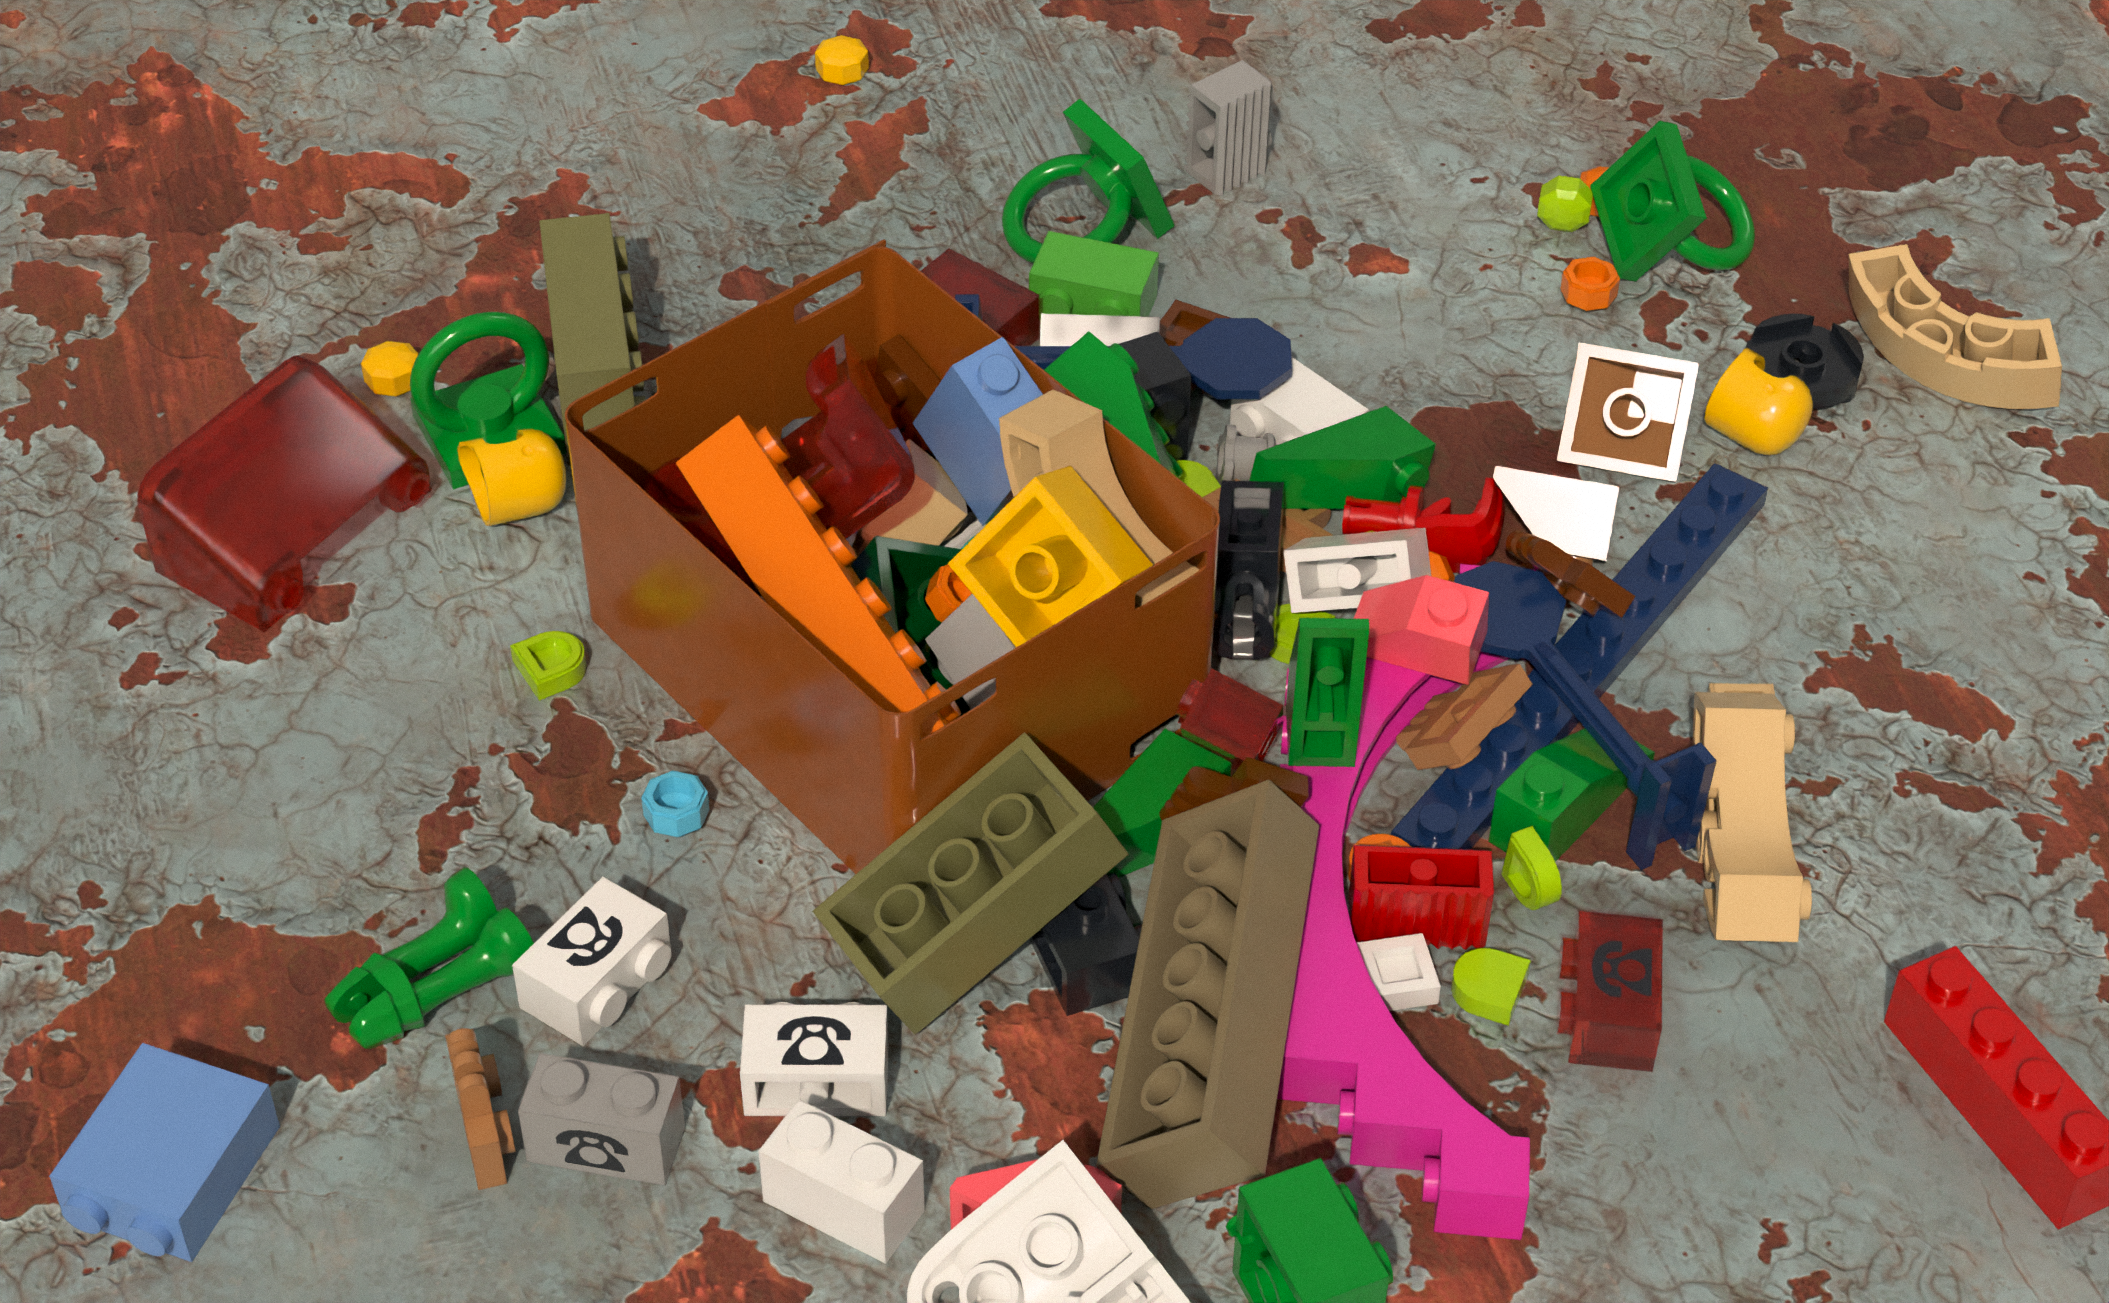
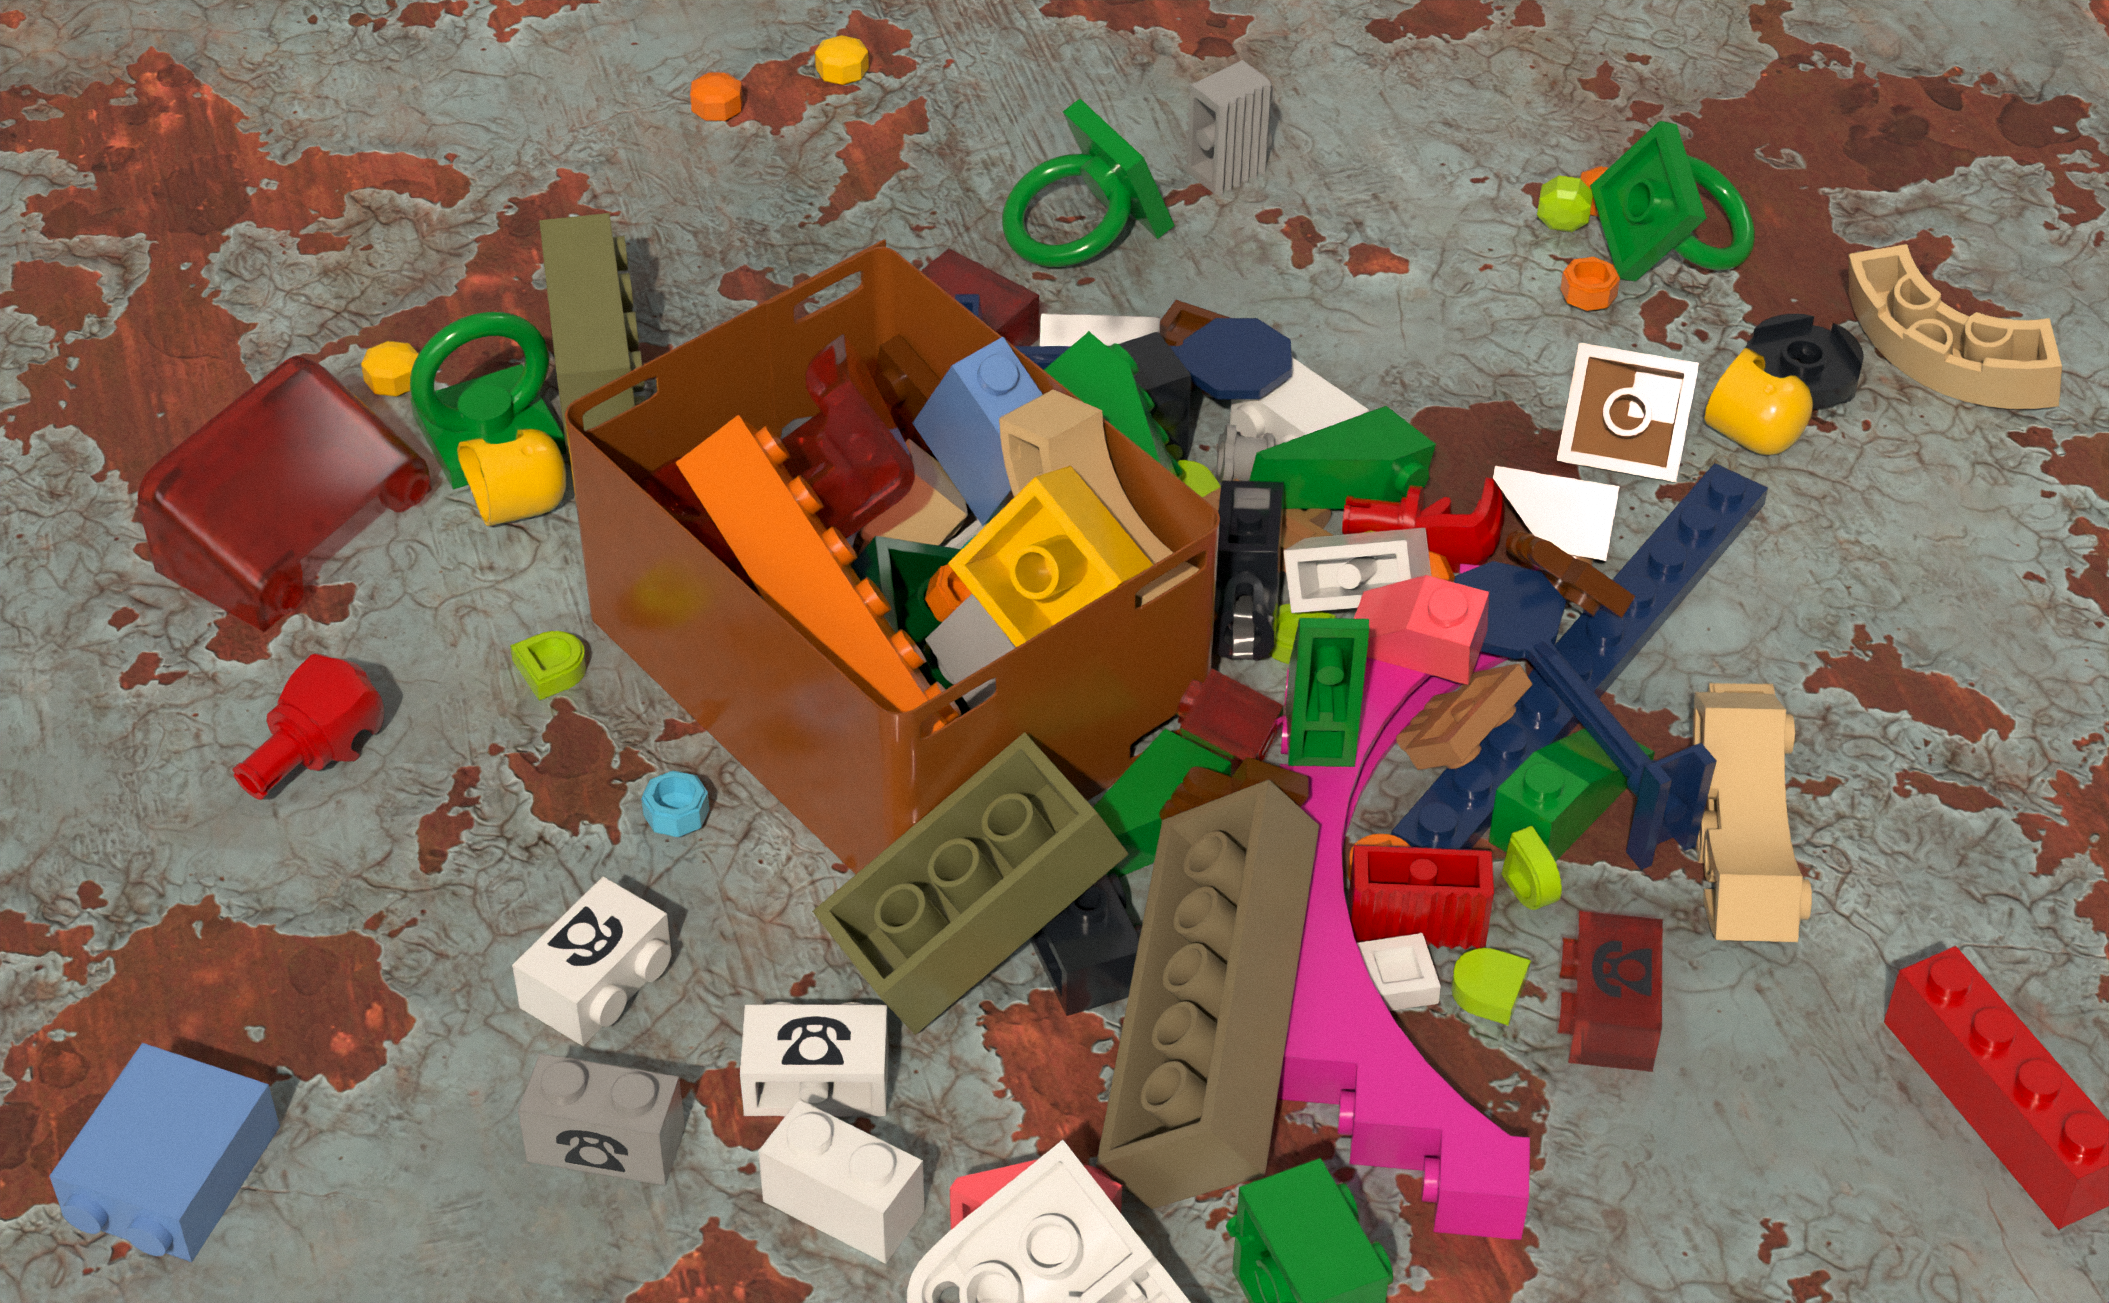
(313, 722): none -> red piece
(379, 993): green piece -> none
(486, 1131): medium nougat hinge -> none
(716, 96): none -> orange tile
(1093, 277): bright green brick -> none

